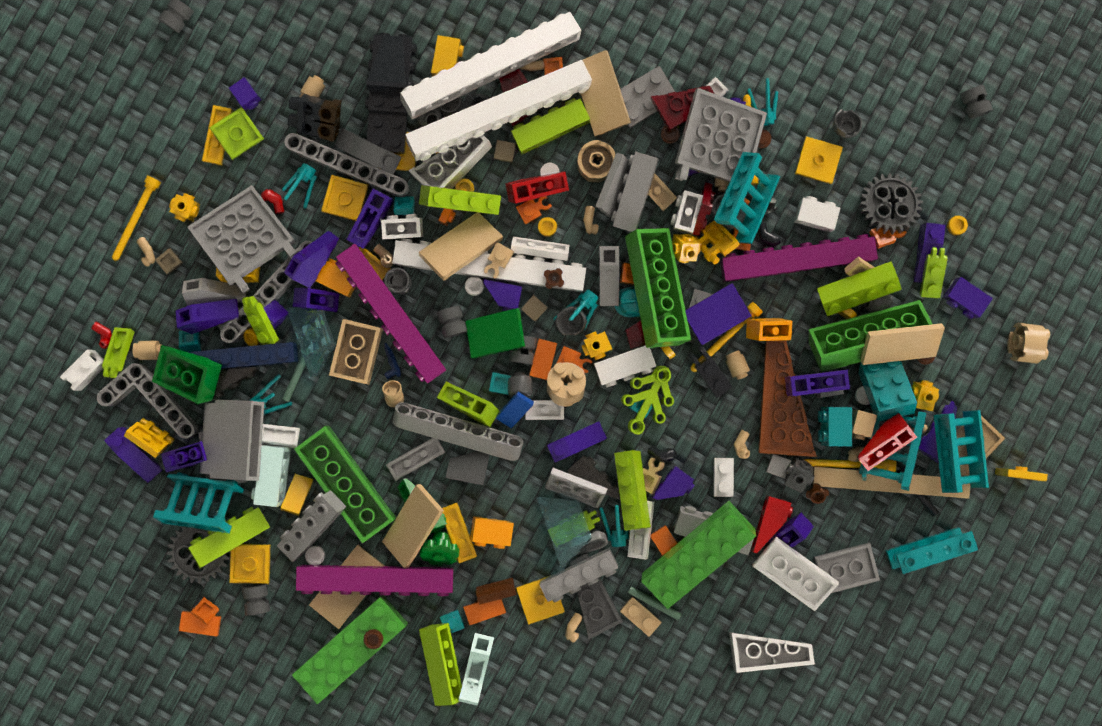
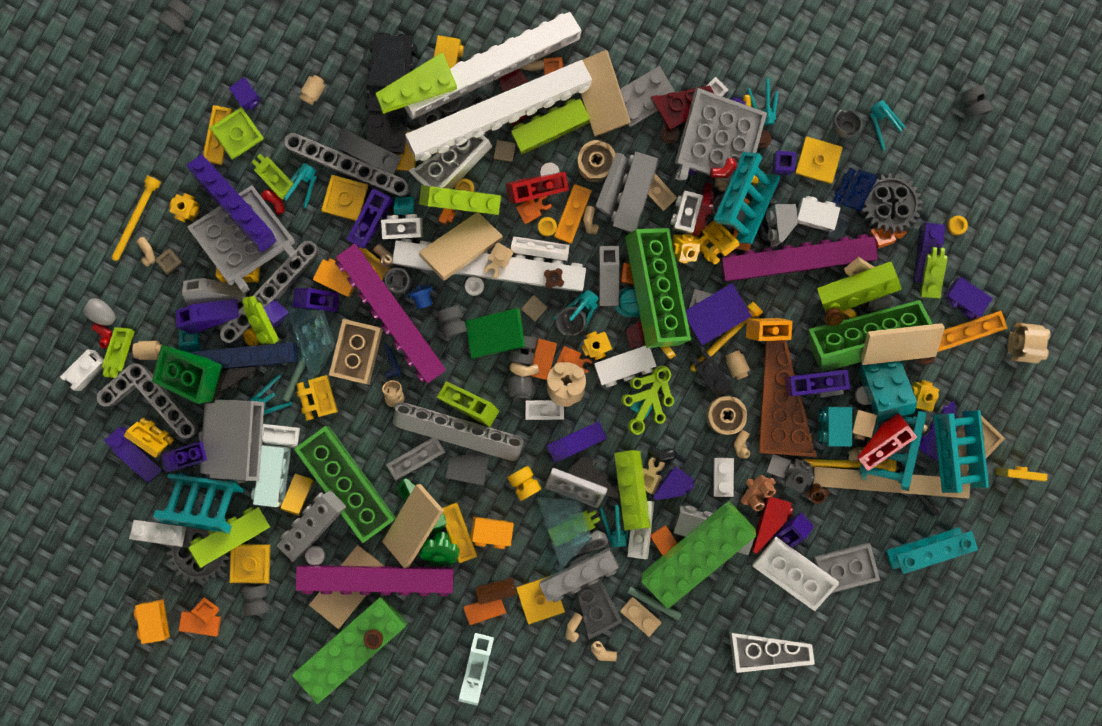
(99, 312): none -> light grey animal
(151, 621): none -> light orange brick
(157, 533): none -> white plate
(231, 203): none -> dark purple brick
(272, 176): none -> lime hinge
(310, 260): dark purple slope -> none
(315, 116): hips -> none
(322, 395): none -> yellow plate
(418, 85): none -> lime wing
(421, 296): none -> blue piece
(441, 664): lime brick -> none
(454, 620): teal plate -> none
(499, 383): teal plate -> none
(504, 294): dark purple slope -> none
(514, 409): blue tile -> none
(523, 370): none -> tan arm
(524, 483): none -> yellow wheel
(572, 213): none -> light orange tile
(601, 653): none -> tan arm
(726, 171): none -> red arm
(737, 415): none -> tan brick
(757, 490): none -> nougat hips
(781, 221): none -> light grey slope
(783, 162): none -> dark purple brick
(834, 317): none -> reddish brown plate
(859, 190): none -> clear blue plate
(881, 111): none -> teal plant
(972, 330): none -> light orange tile

